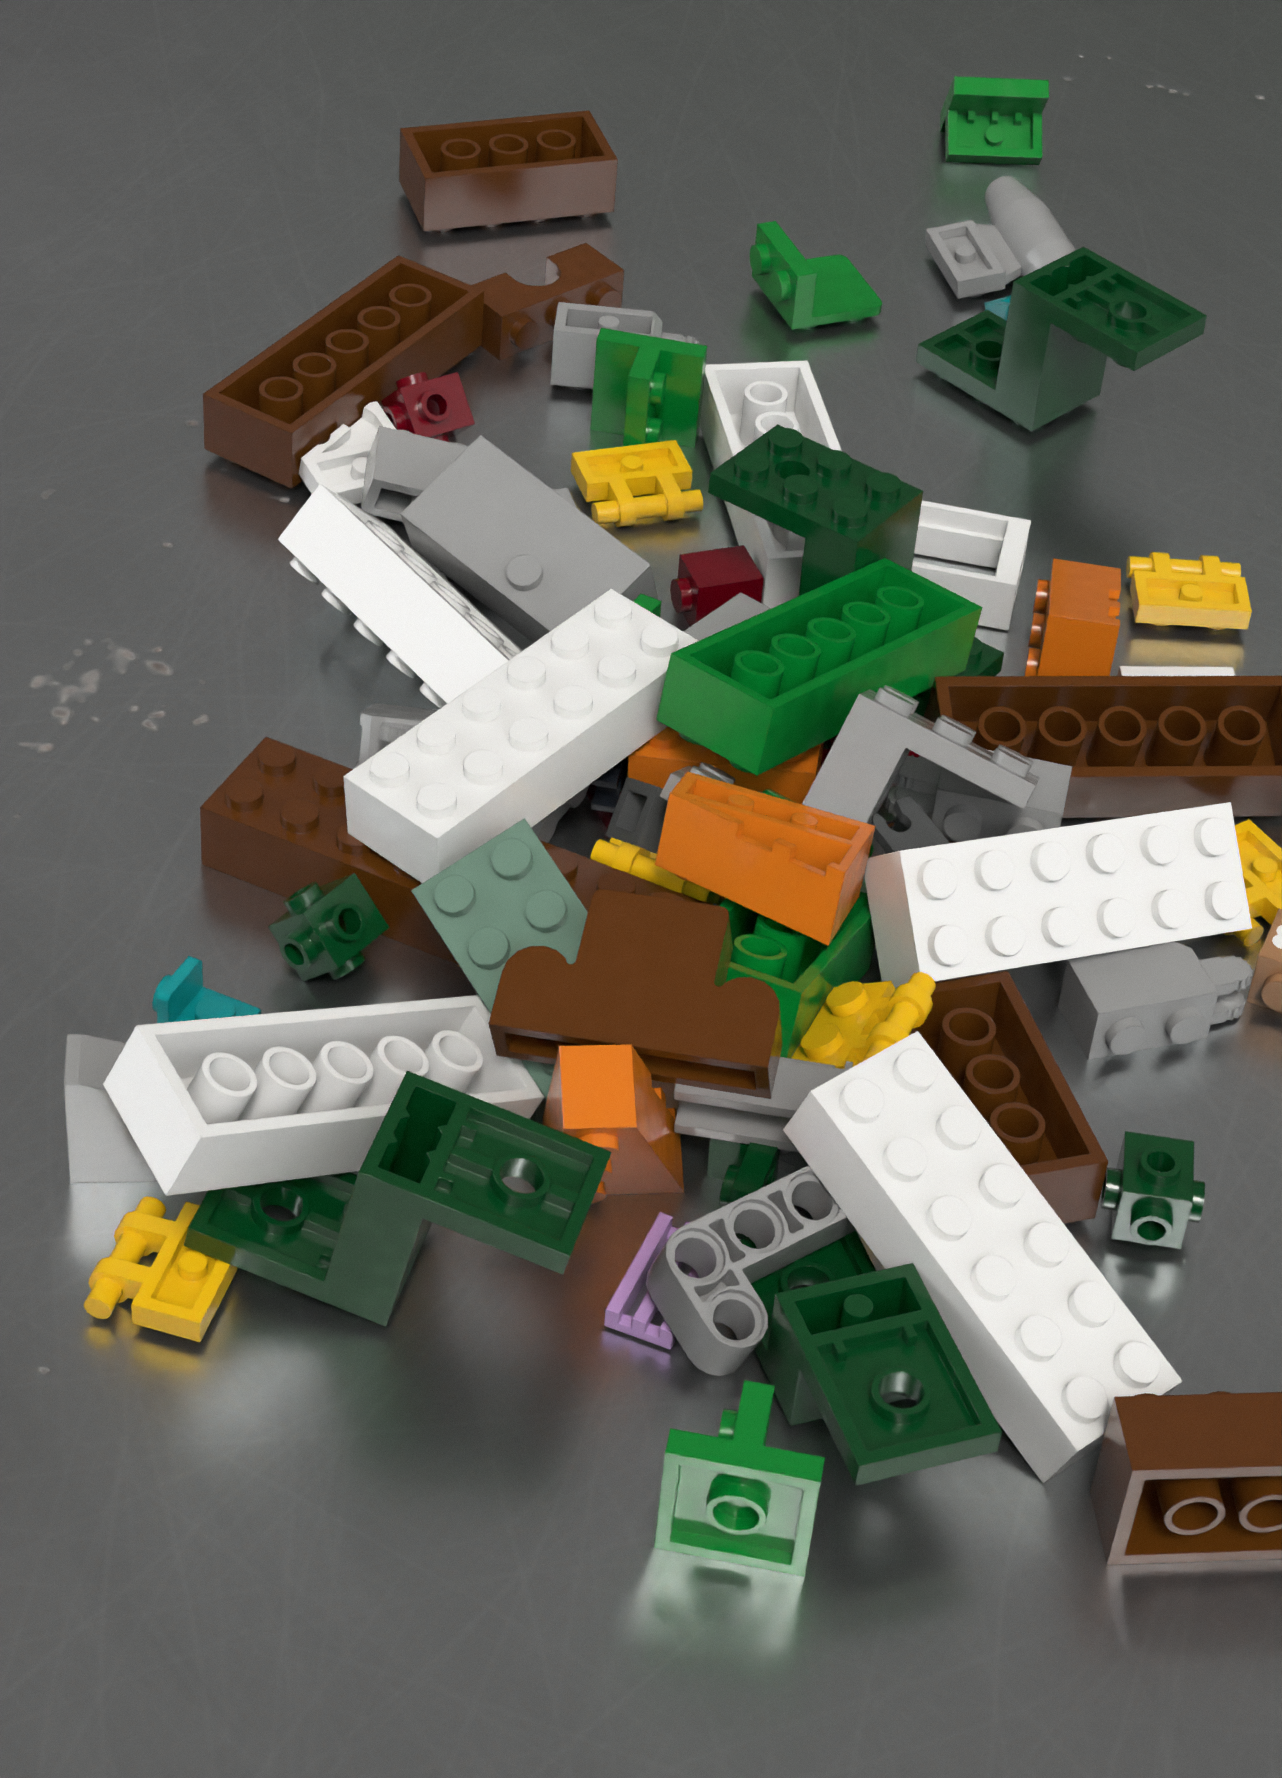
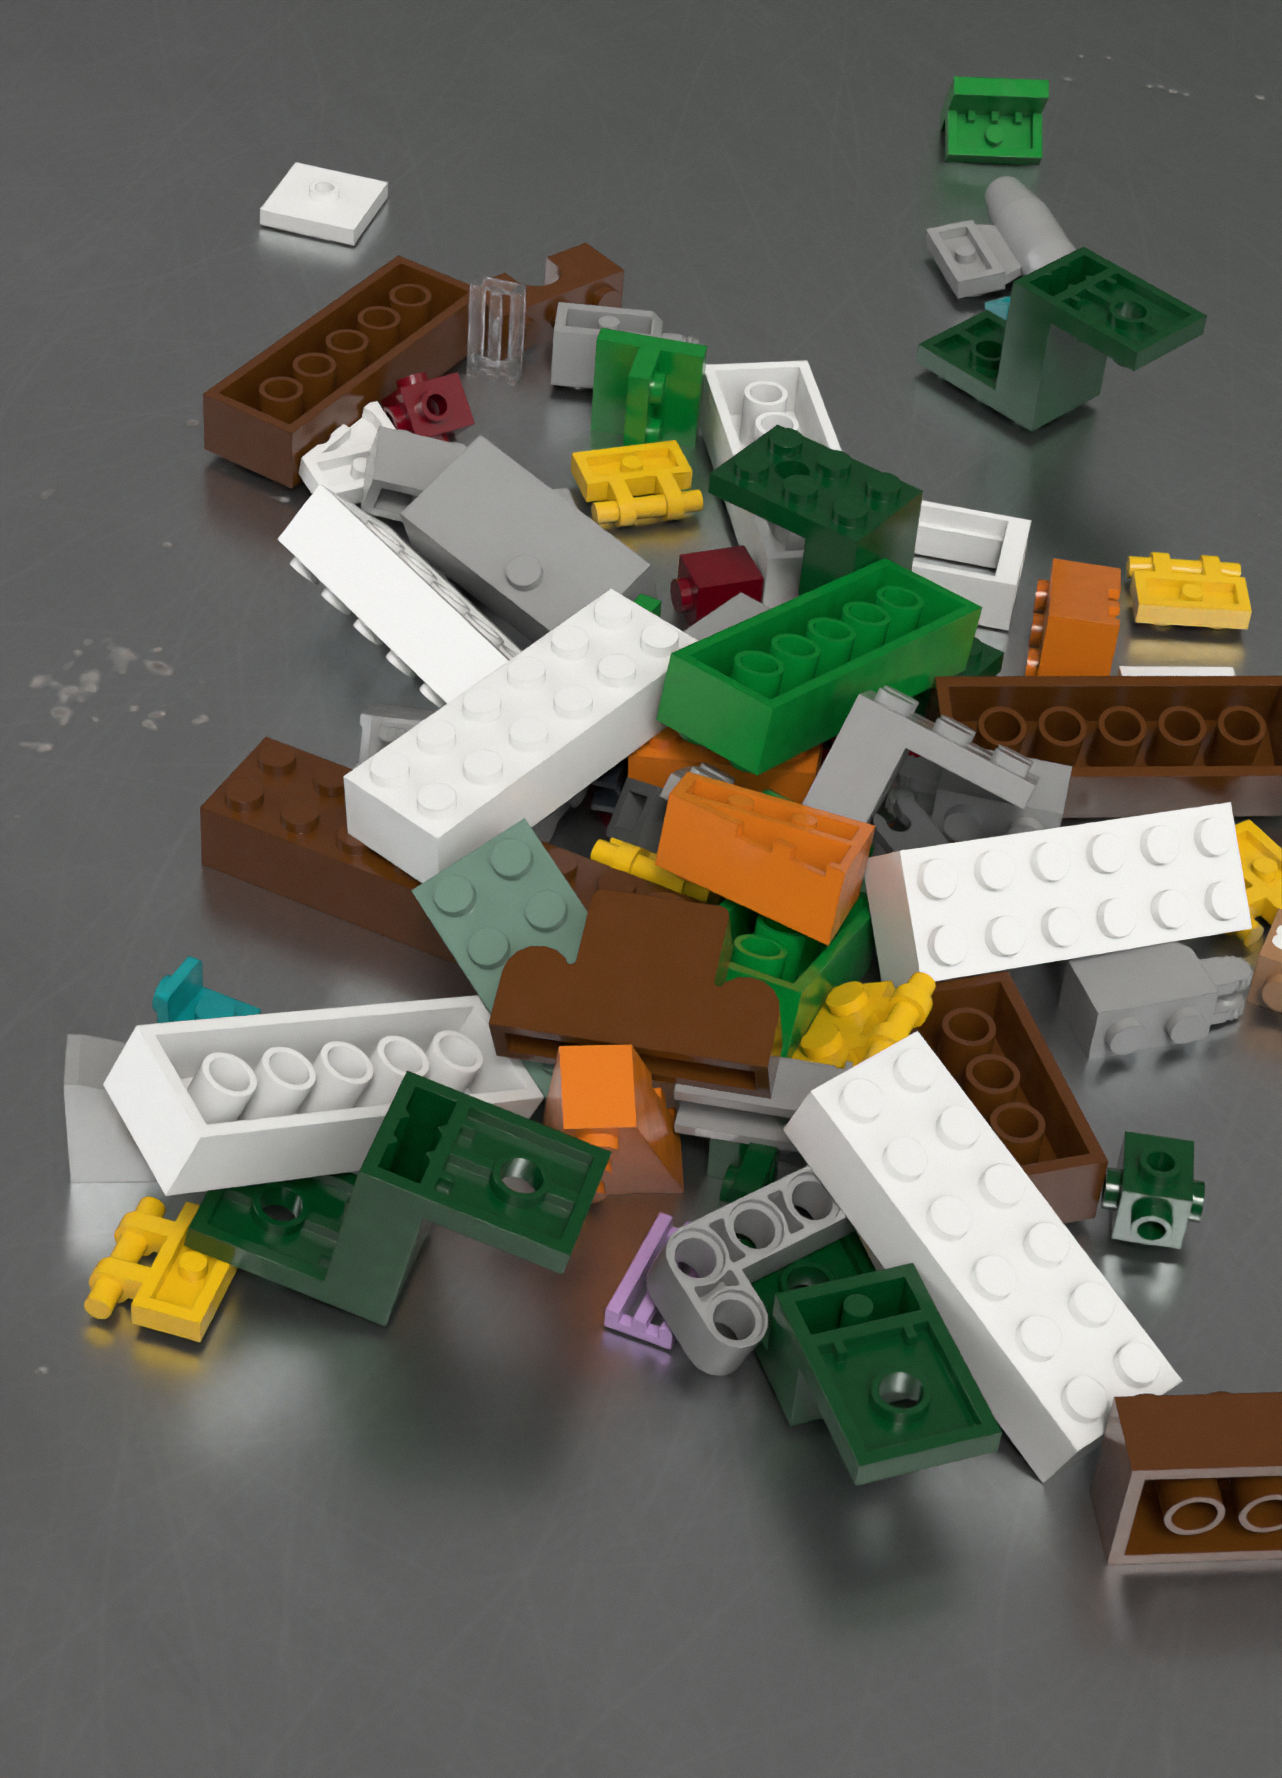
(323, 203): none -> white plate
(327, 927): dark green brick -> none
(476, 324): none -> clear tile
(507, 170): reddish brown brick -> none
(736, 1495): green bracket -> none
(809, 289): green bracket -> none

